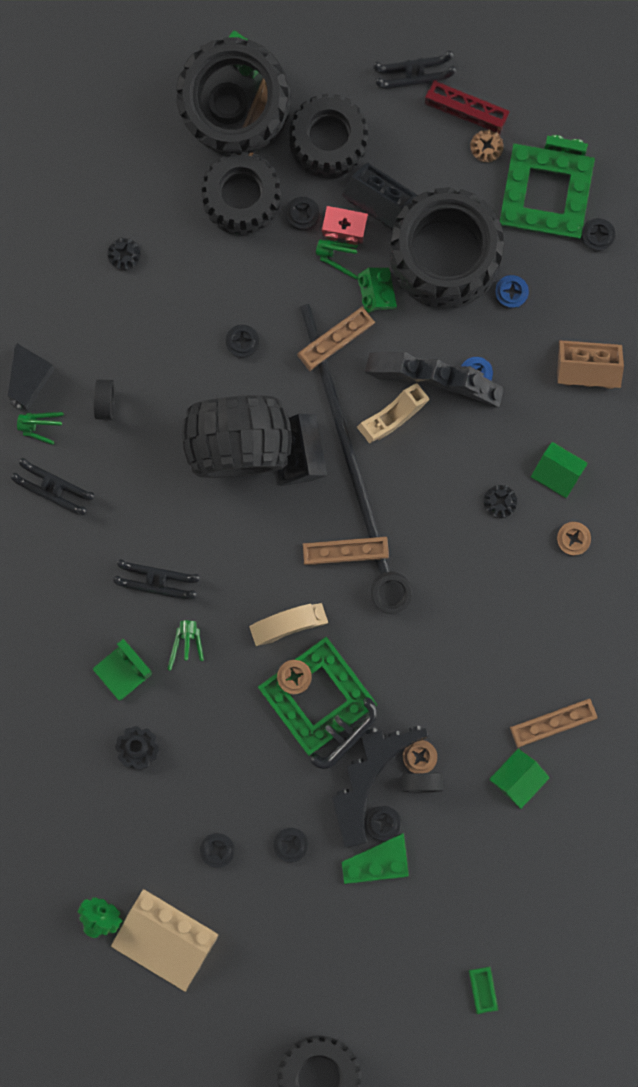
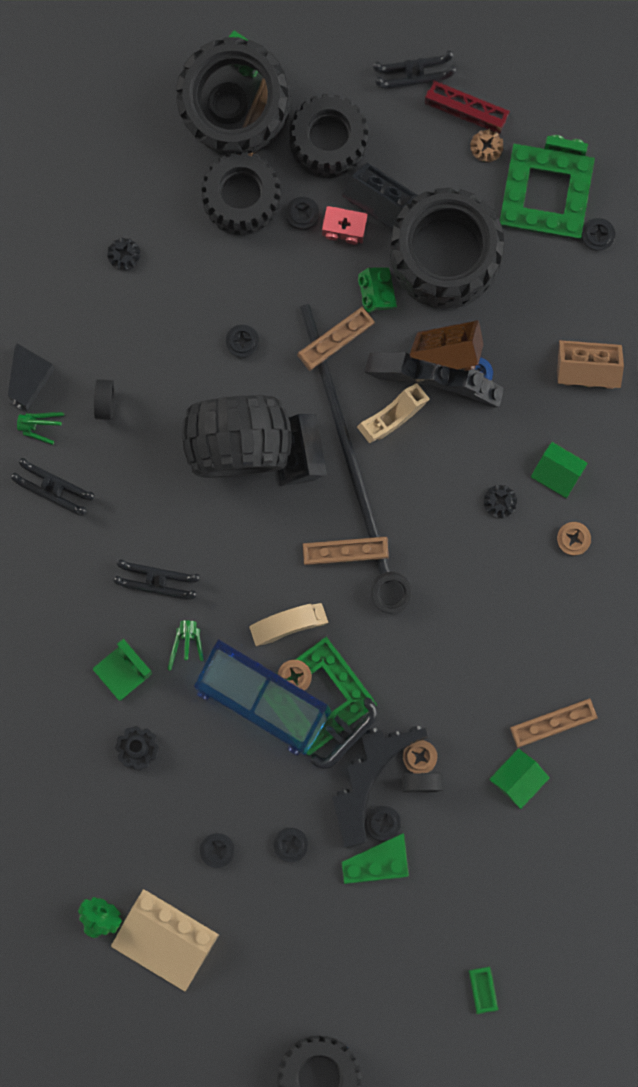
(262, 697): none -> windscreen
(327, 249): green plant -> none
(450, 346): none -> reddish brown slope
(519, 286): blue gear -> none

